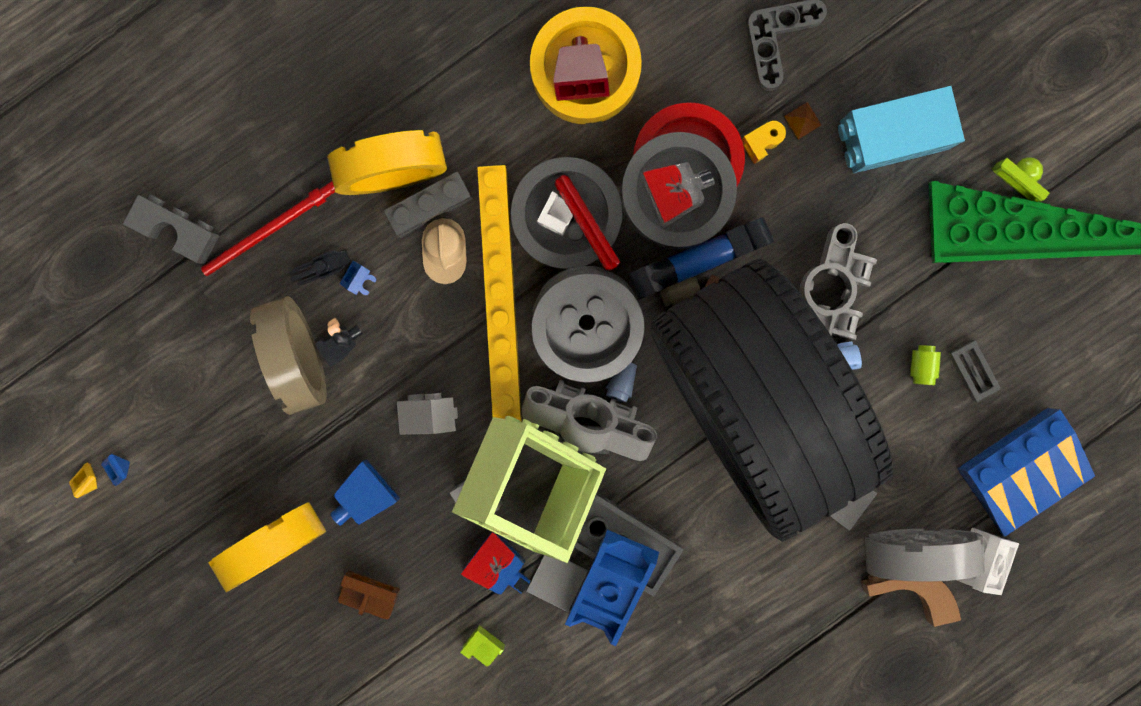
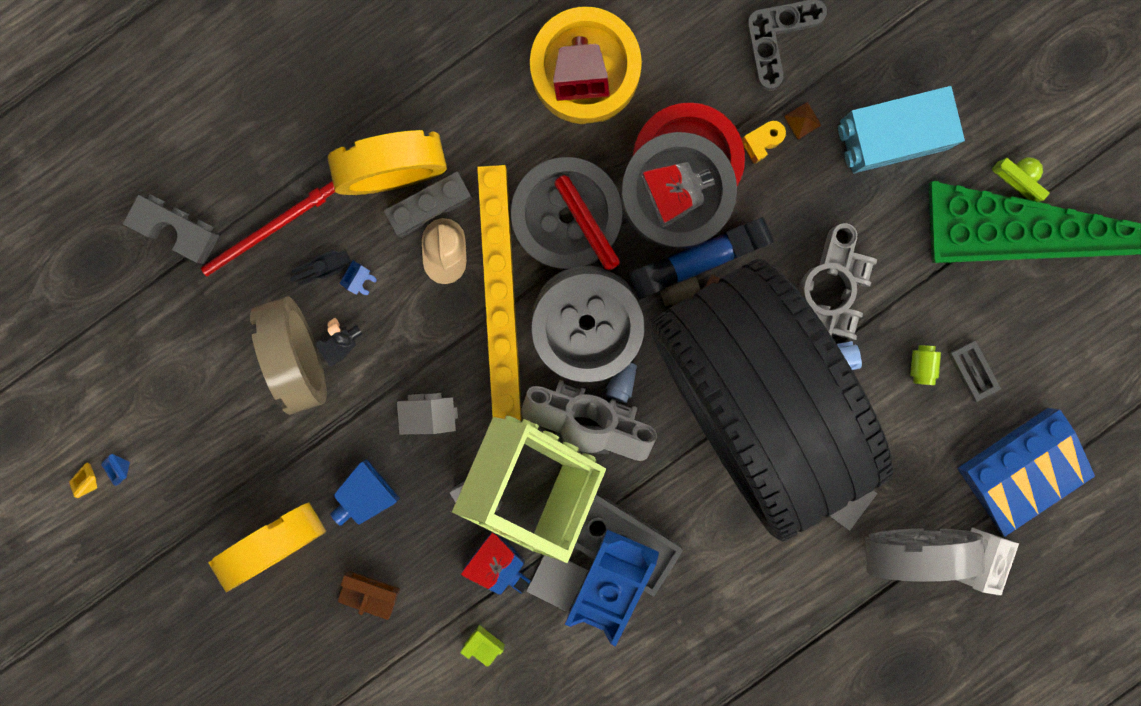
(555, 215): white panel -> none
(936, 598): medium nougat arch -> none

